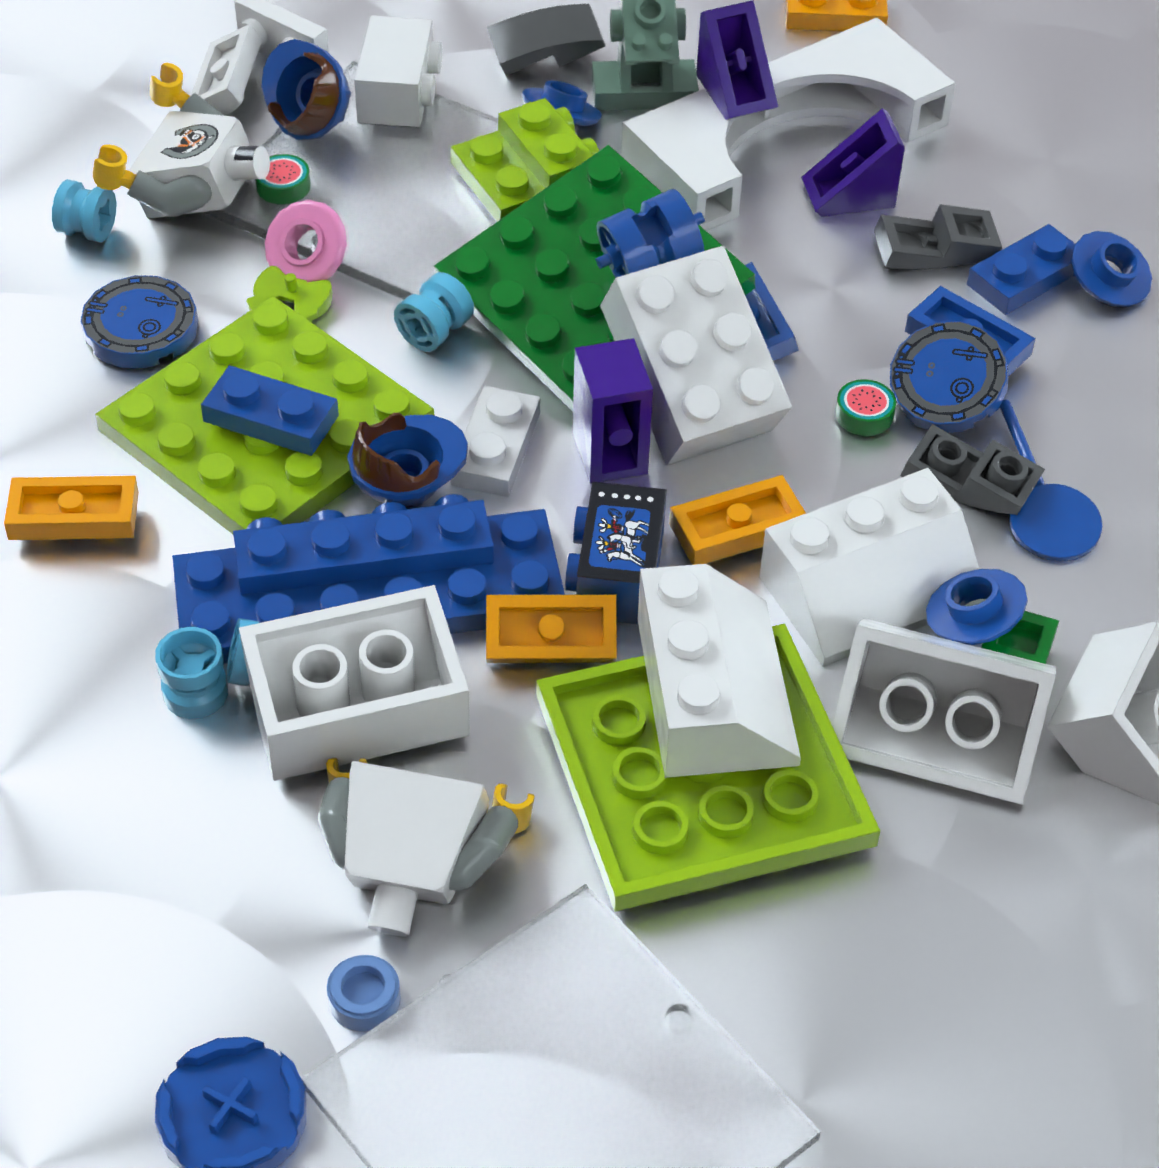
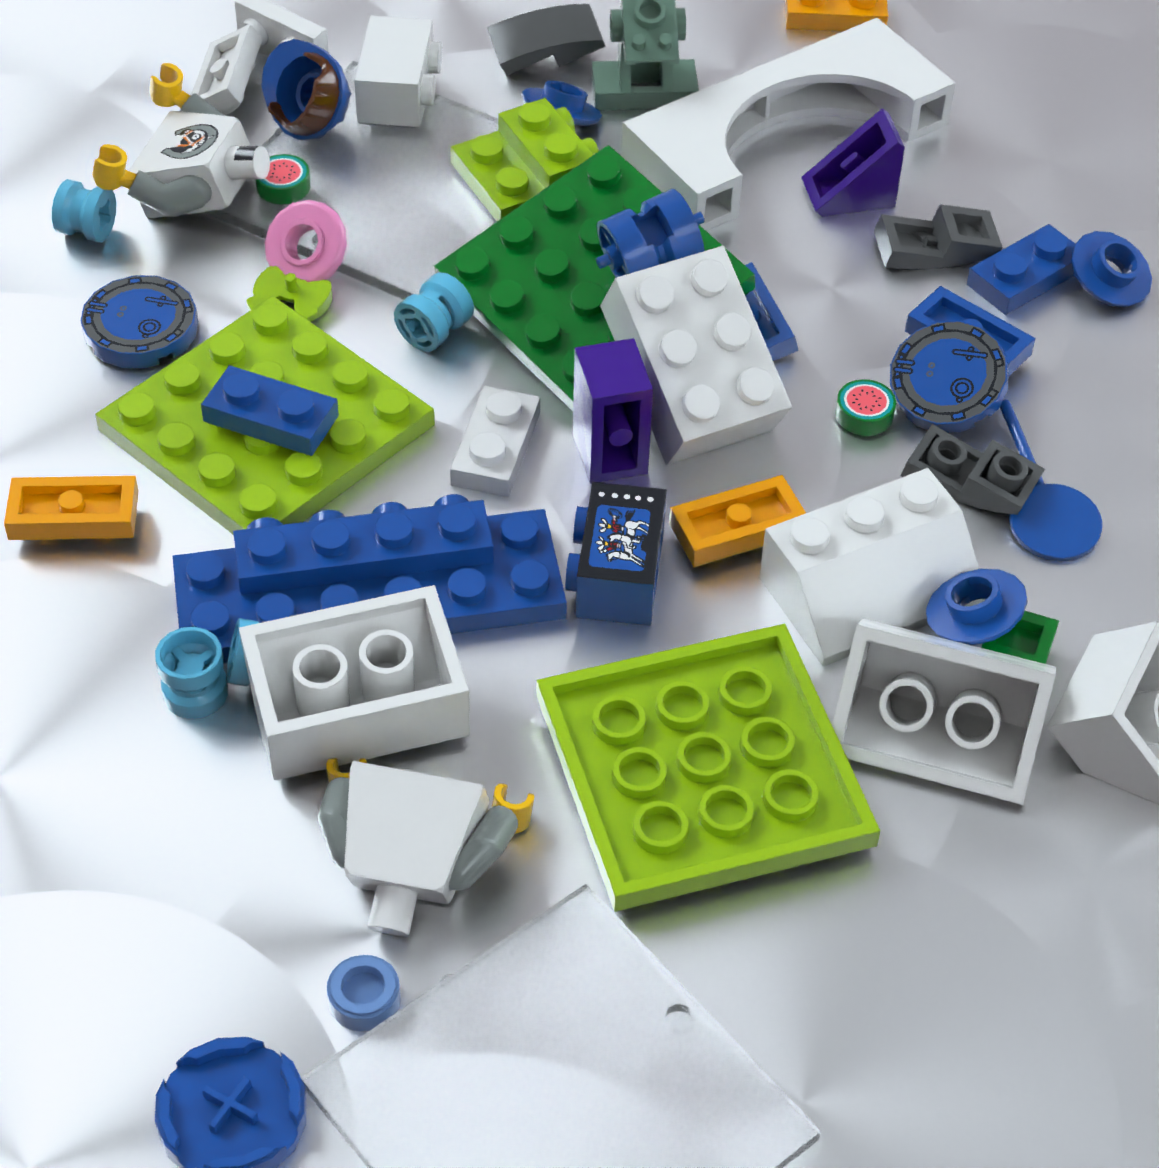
(406, 457): blue piece -> none
(551, 629): light orange plate -> none
(713, 674): white slope -> none
(734, 61): dark purple slope -> none

